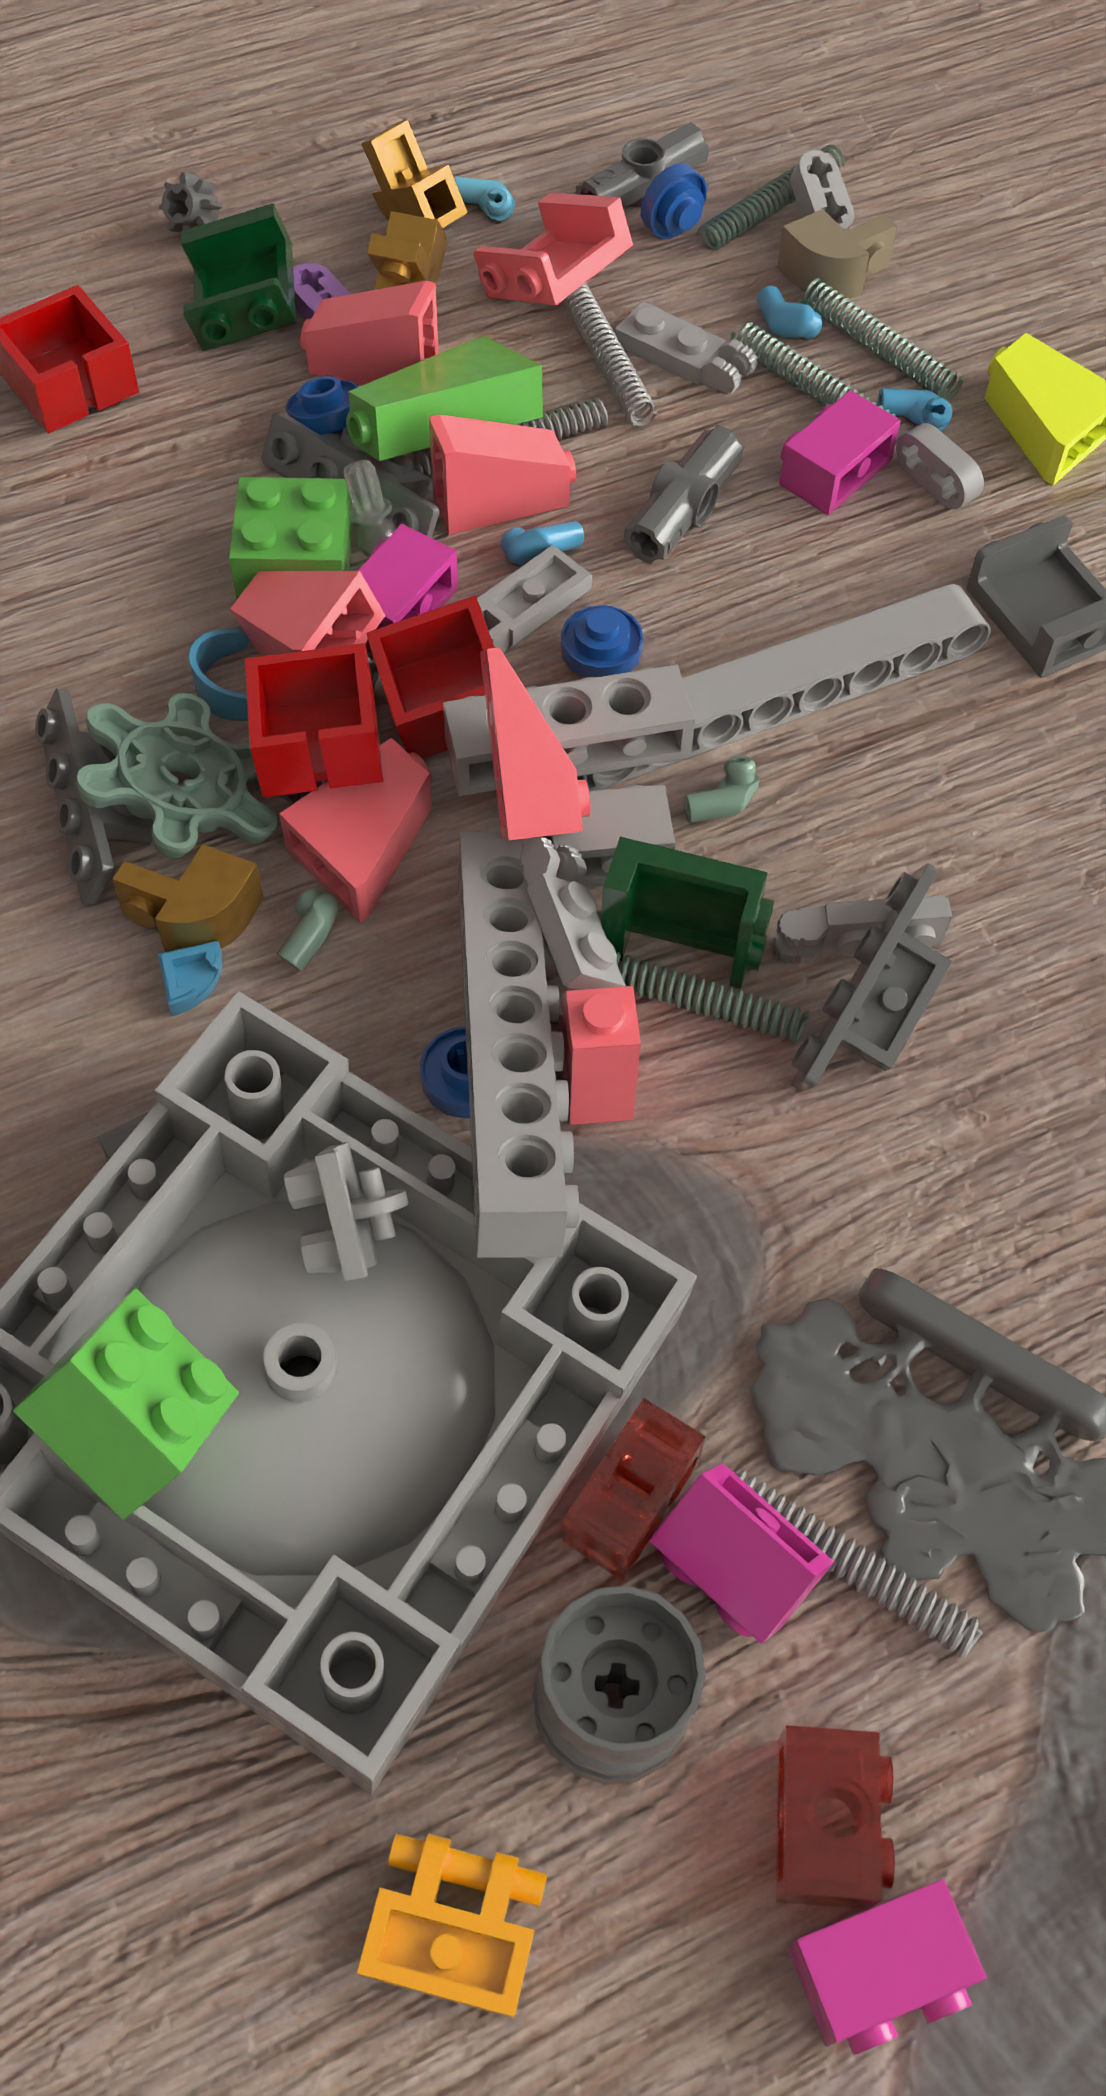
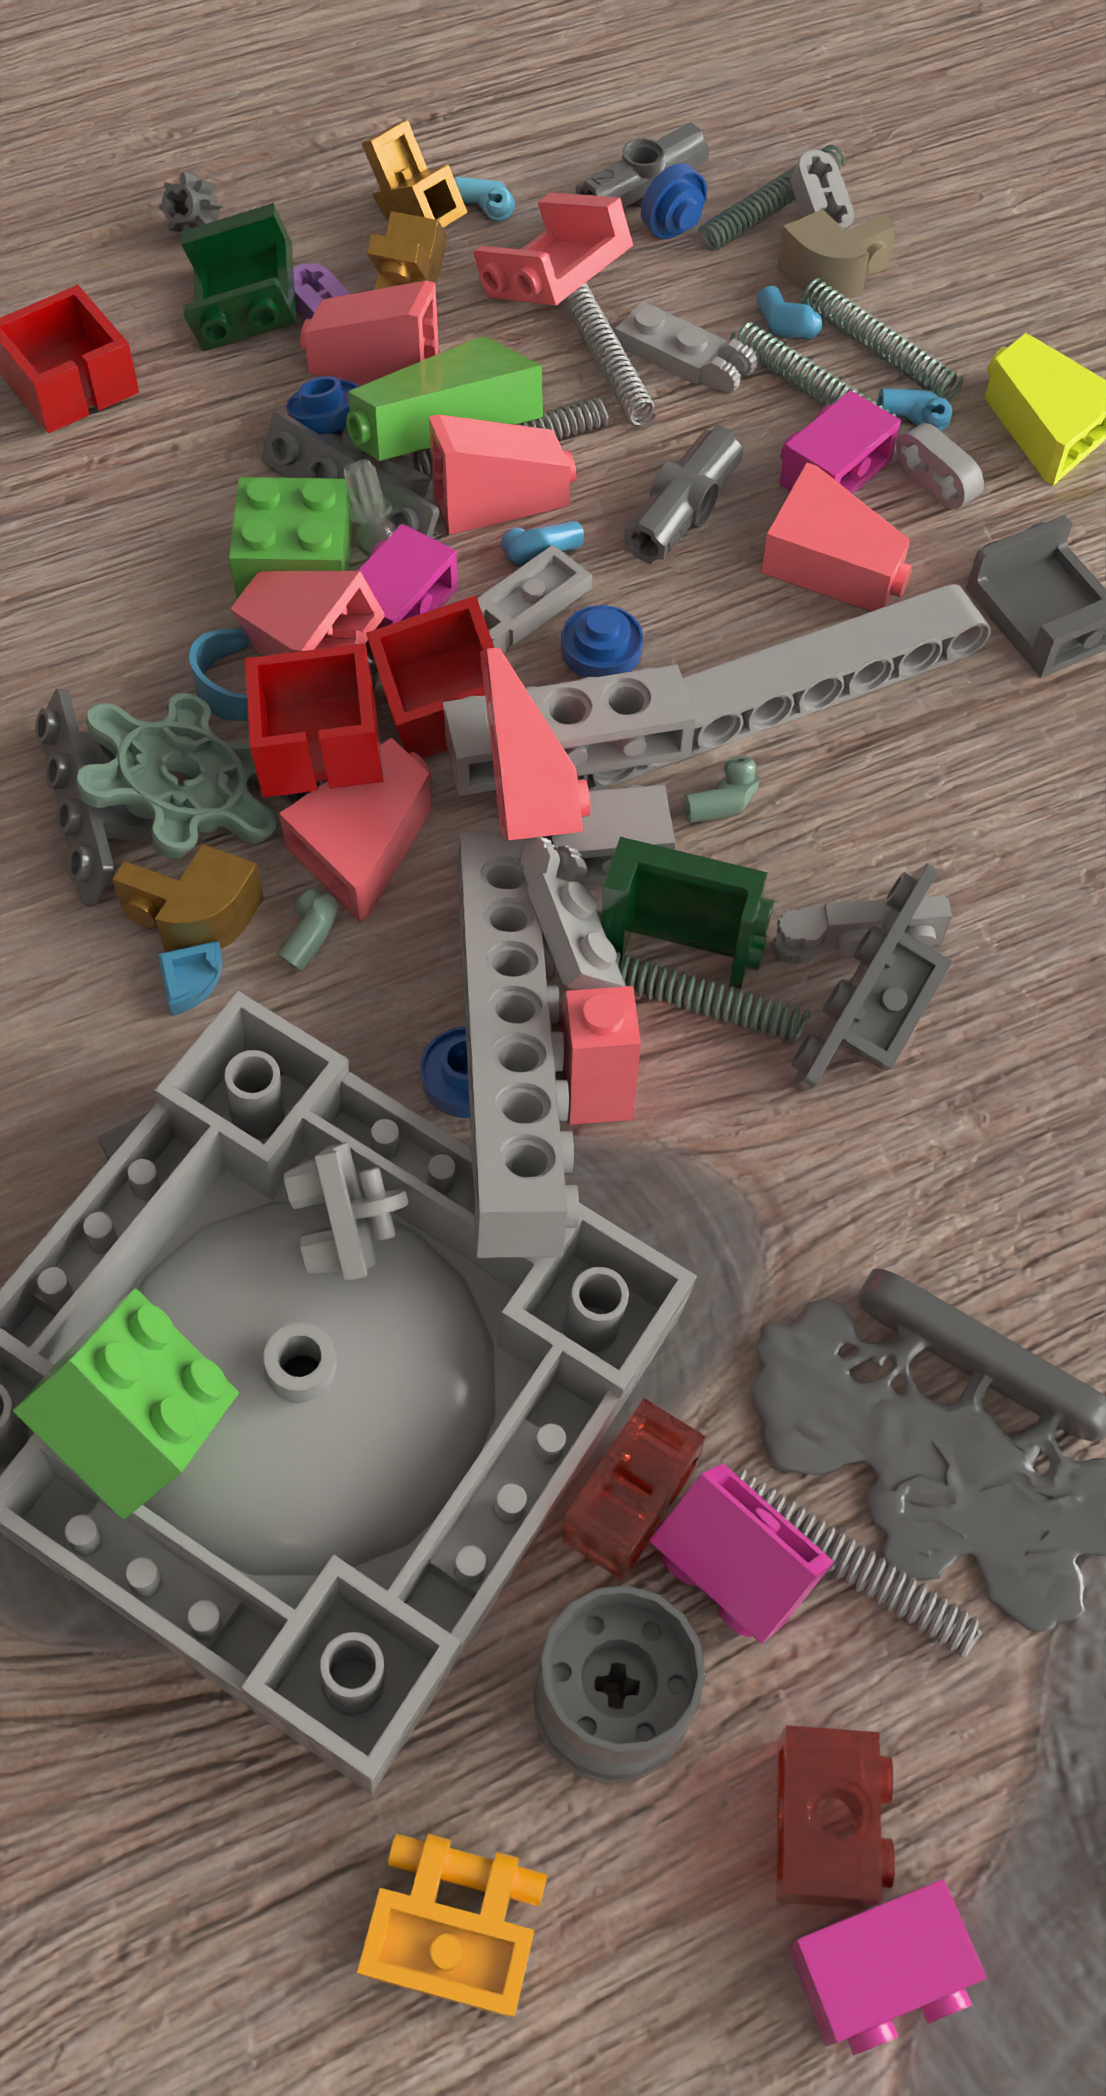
(836, 544): none -> coral slope

